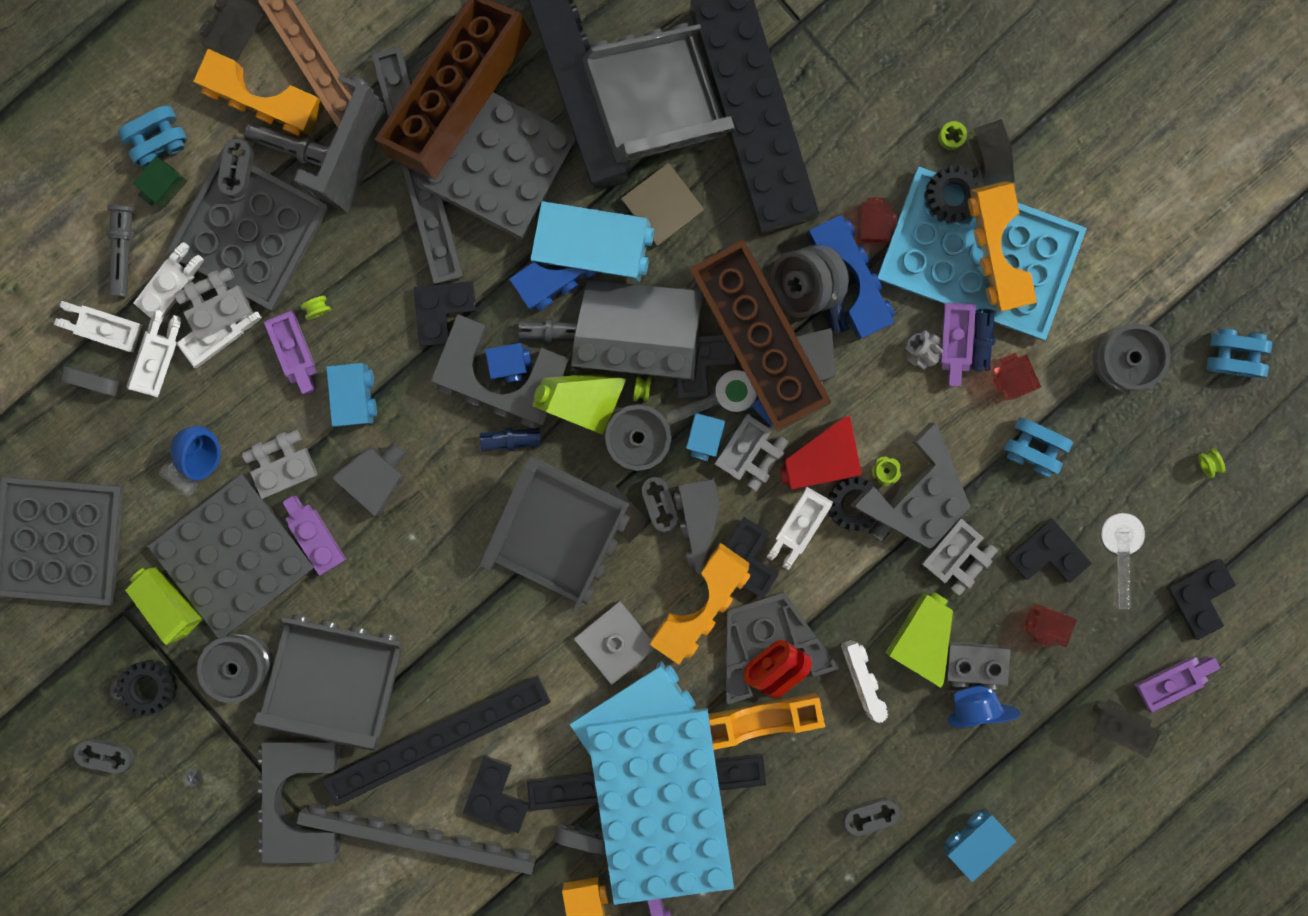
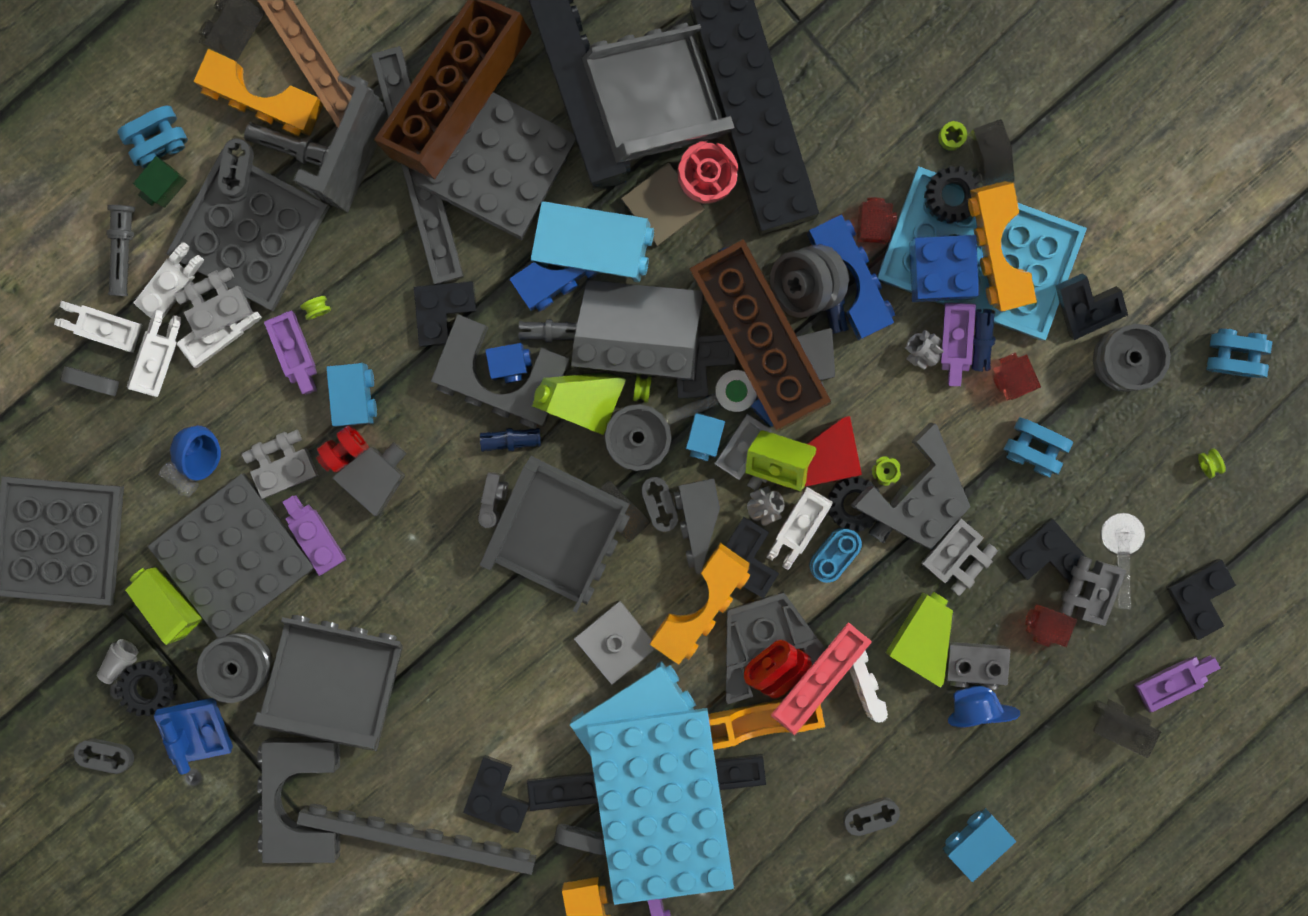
(118, 658): none -> light grey cone
(193, 732): none -> blue plate
(335, 456): none -> red brick
(437, 740): black plate -> none
(494, 491): none -> flat silver plate
(707, 172): none -> coral cylinder
(765, 505): none -> light grey gear
(779, 460): none -> lime panel
(821, 678): none -> coral tile
(835, 555): none -> dark azure brick
(944, 268): none -> blue brick
(1087, 312): none -> black plate
(1099, 593): none -> flat silver plate

